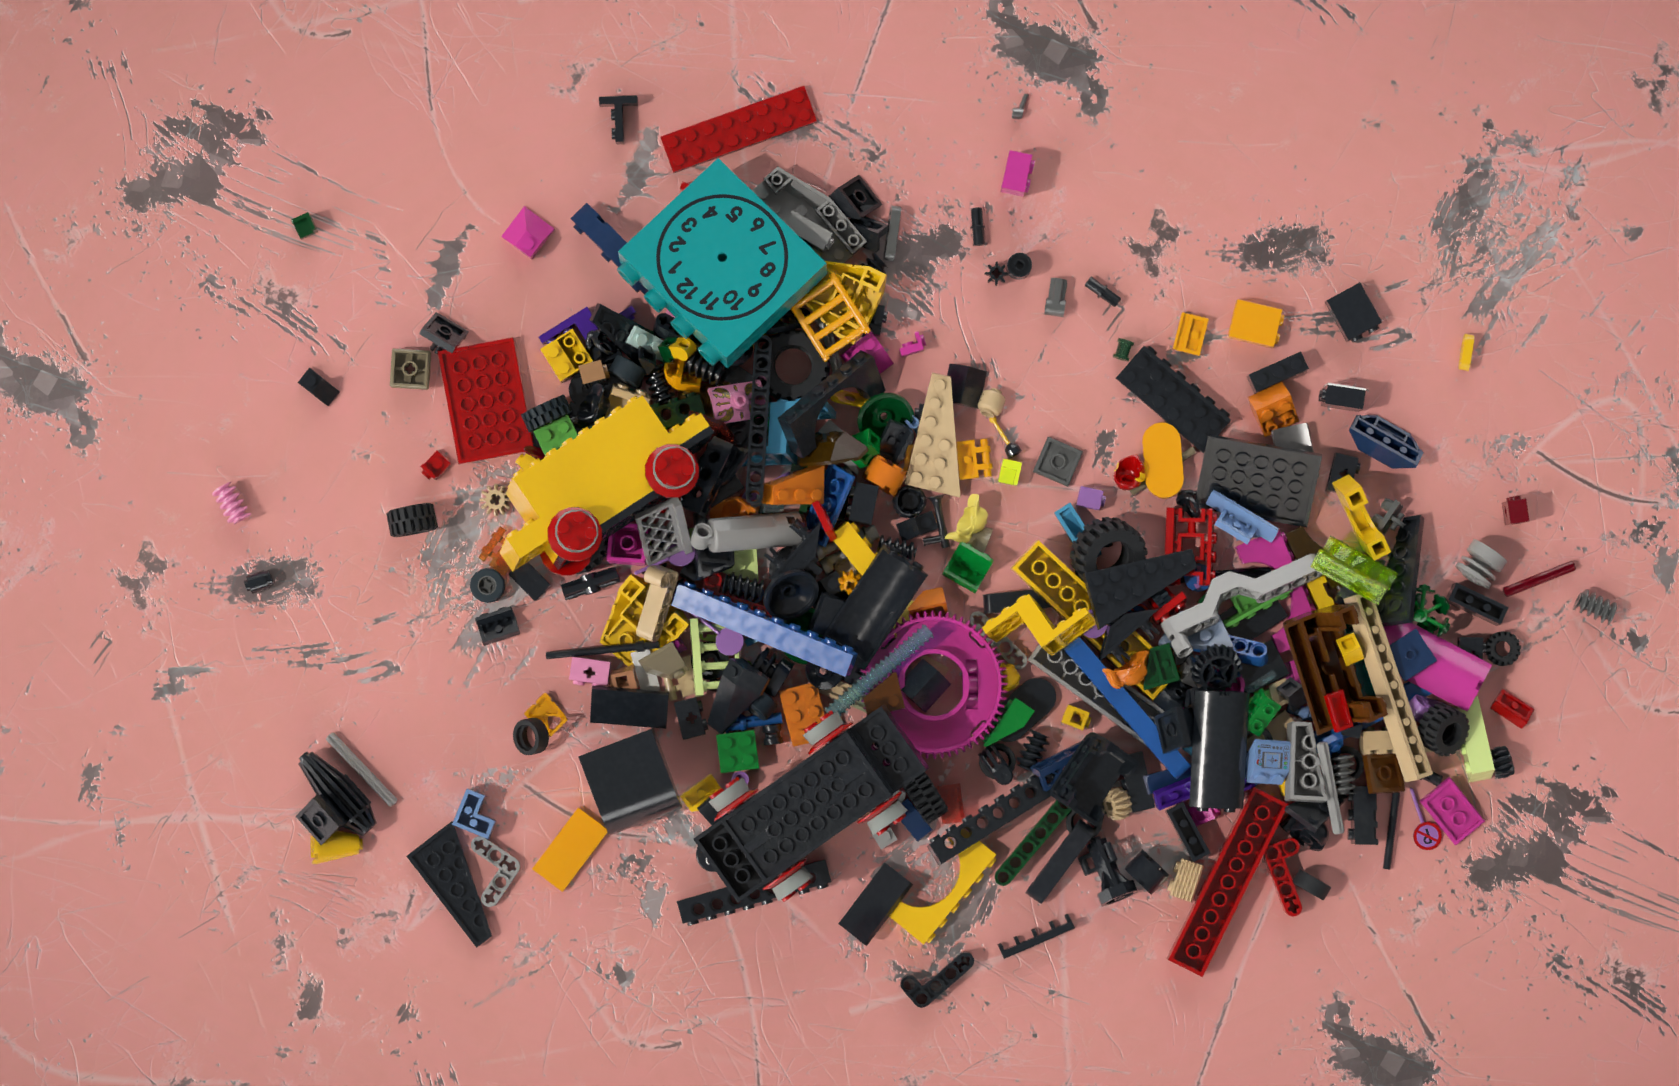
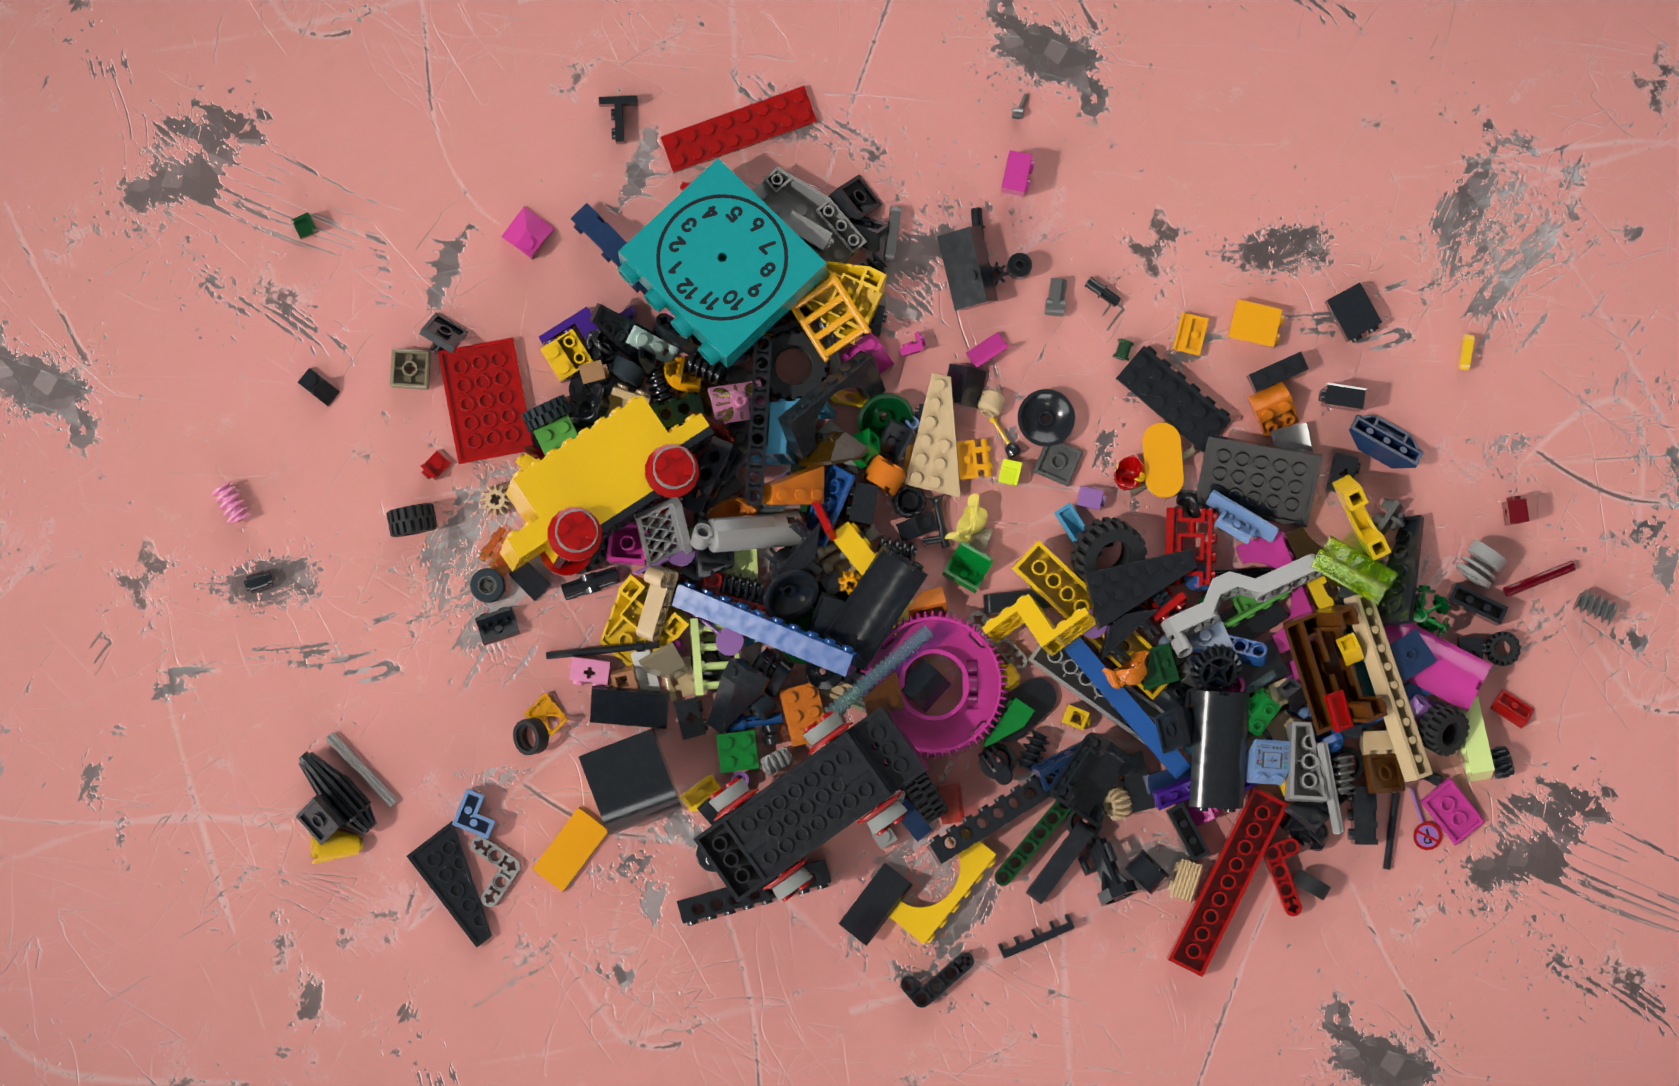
(678, 348): yellow leg -> none
(777, 761): none -> light grey gear
(967, 268): none -> black brick
(987, 350): none -> dark pink panel
(1060, 415): none -> black dish

